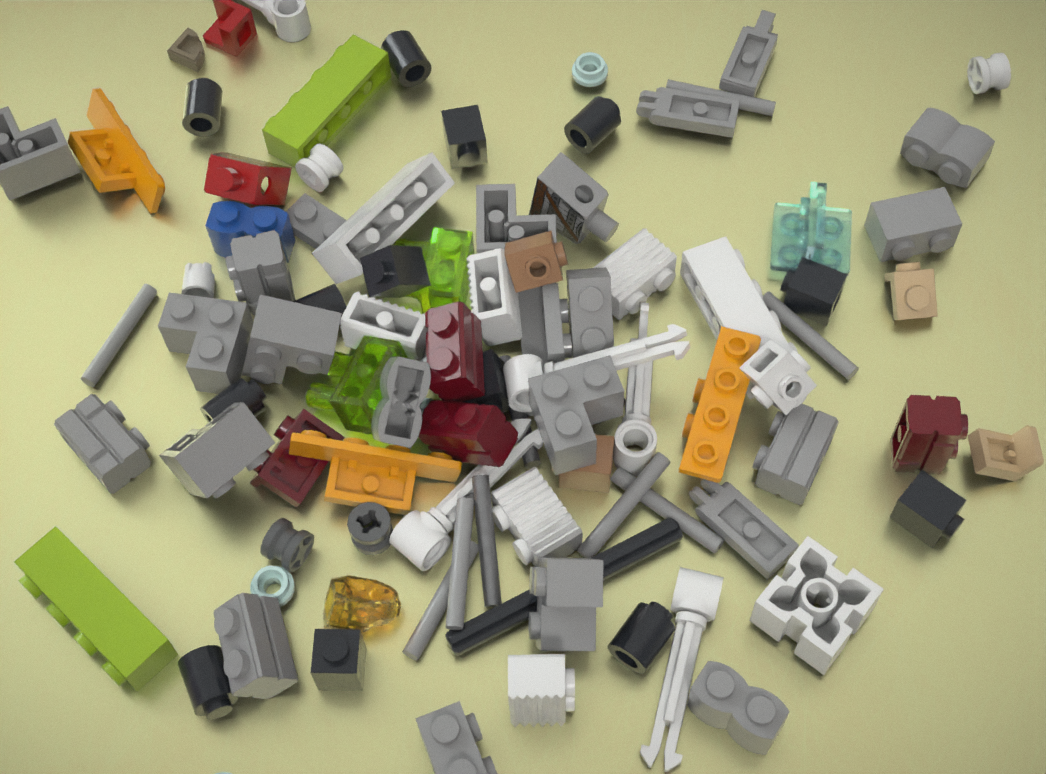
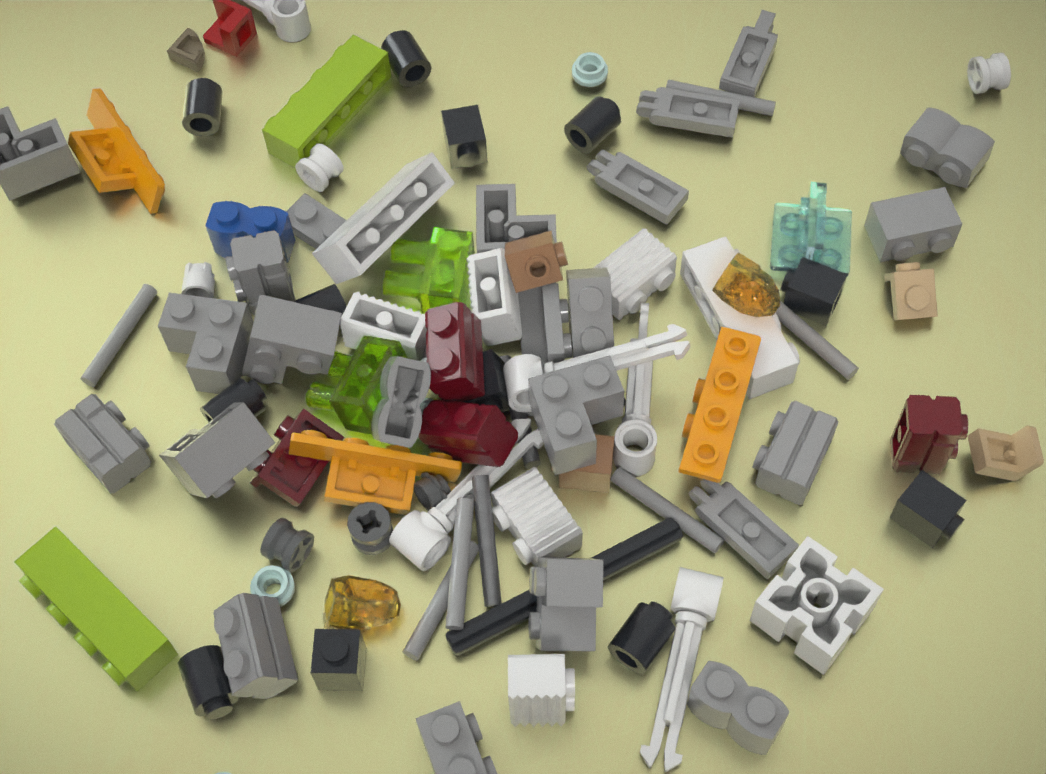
(242, 177): red torso -> none
(395, 271): black brick -> none
(431, 490): none -> dark grey plate
(574, 199): light grey torso -> none
(624, 506): light grey bar -> none
(638, 185): none -> light grey hinge
(748, 288): none -> rock
(778, 377): white brick -> none

